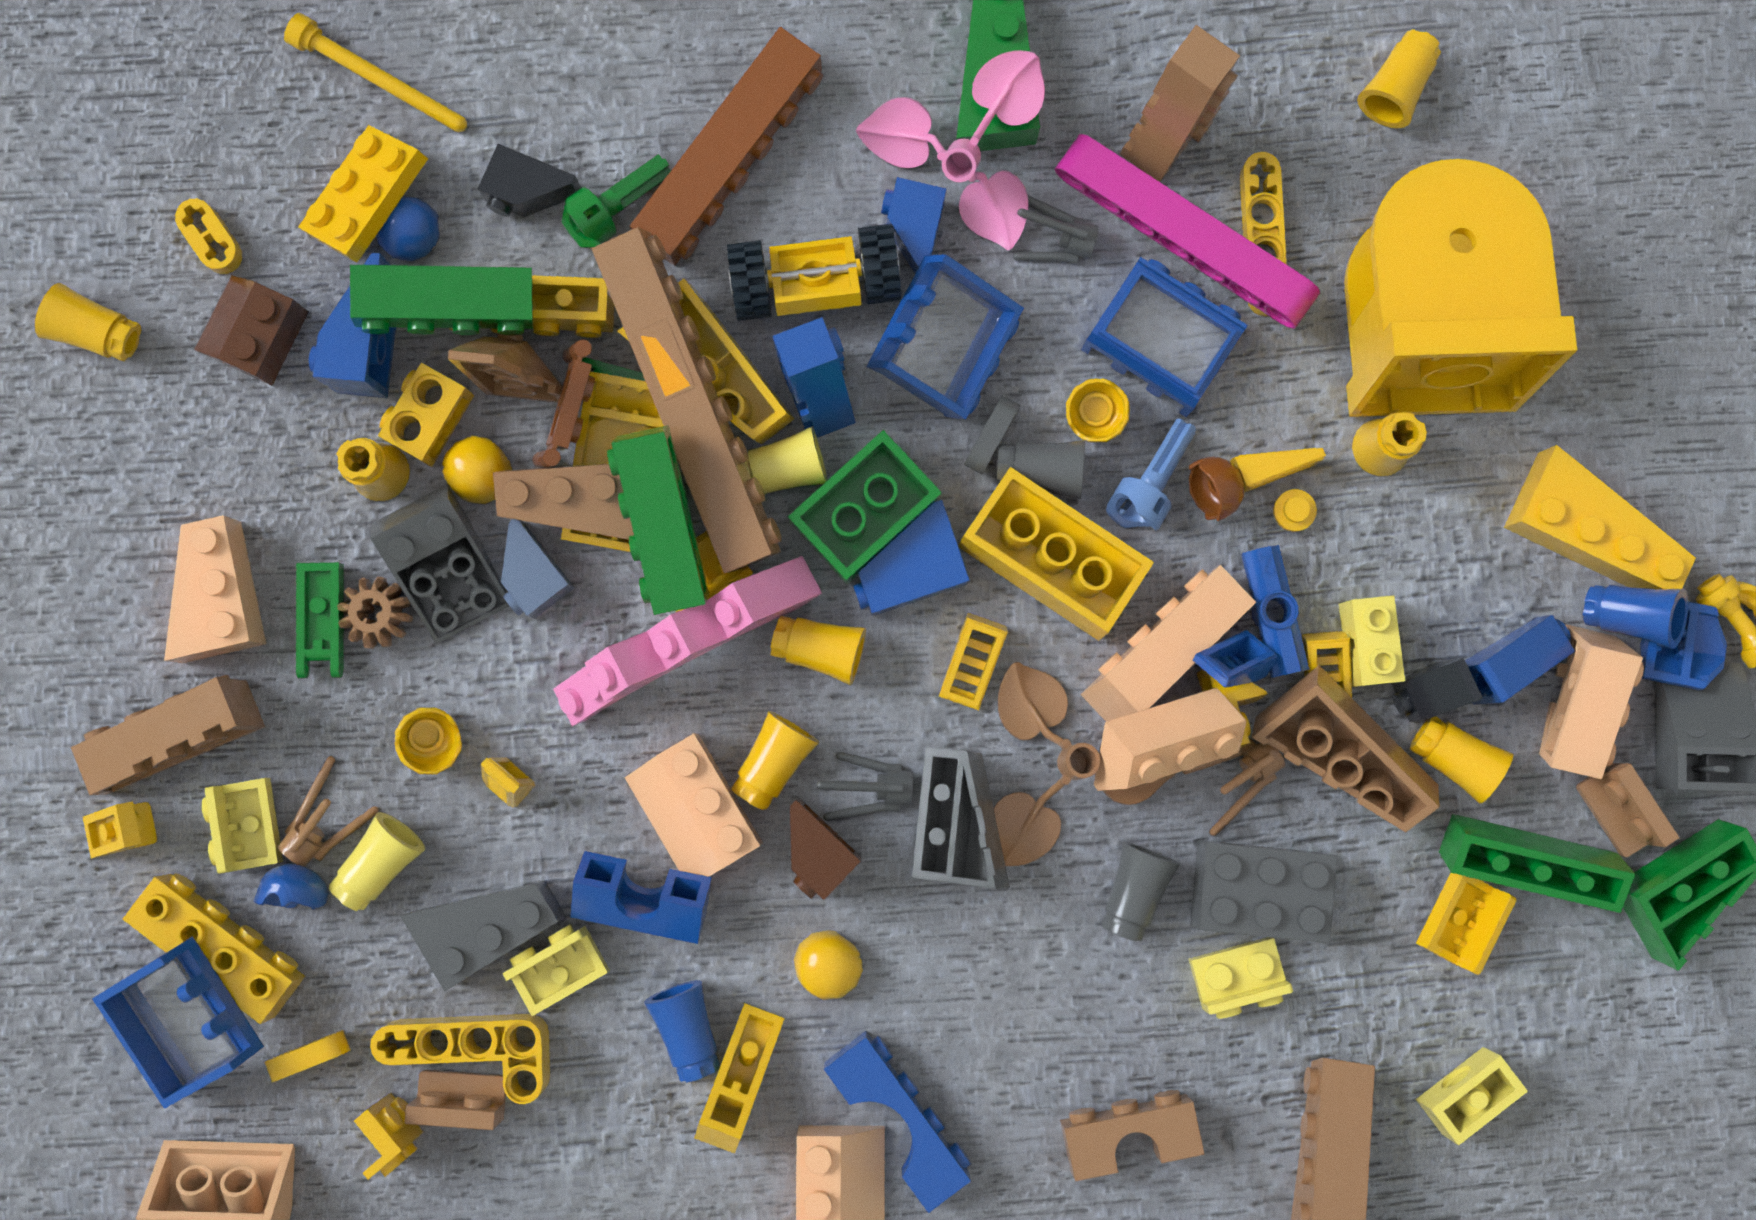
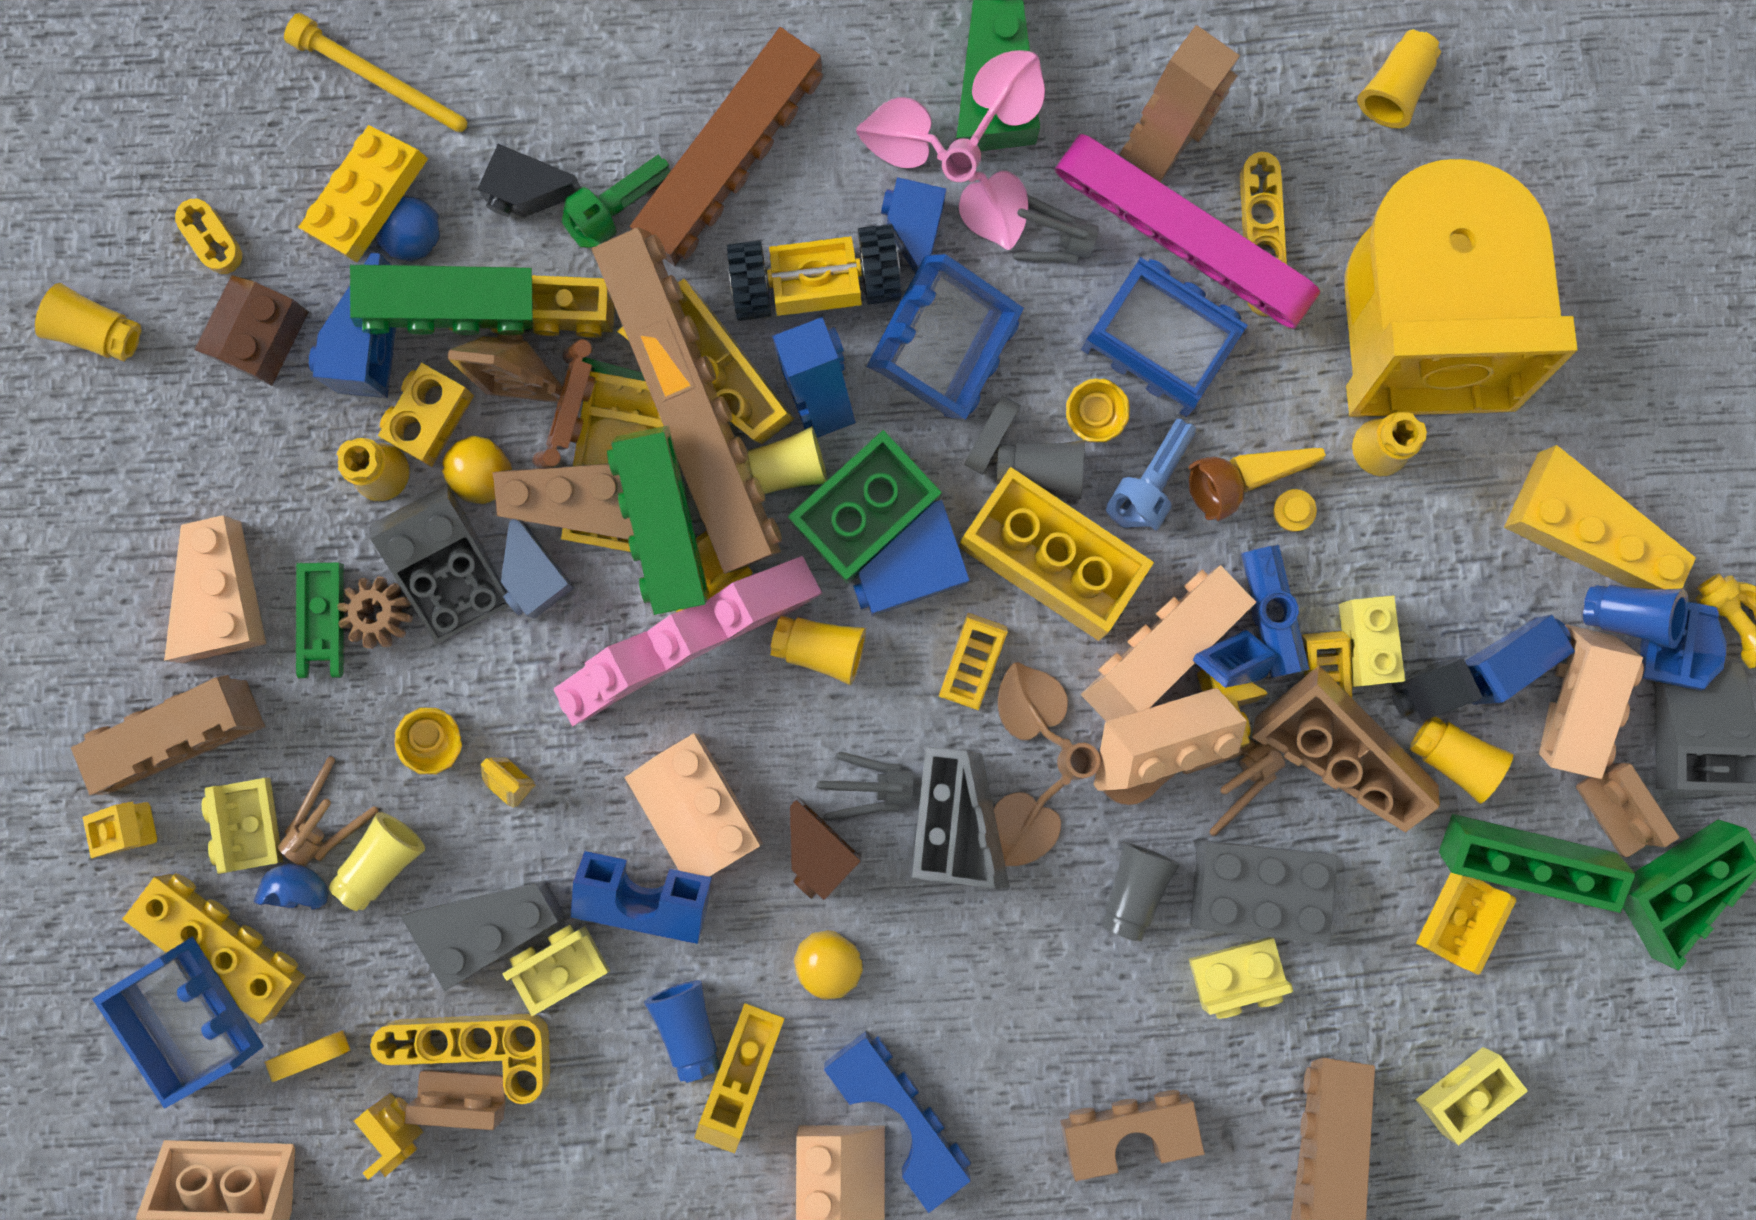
(772, 760): yellow plant -> none

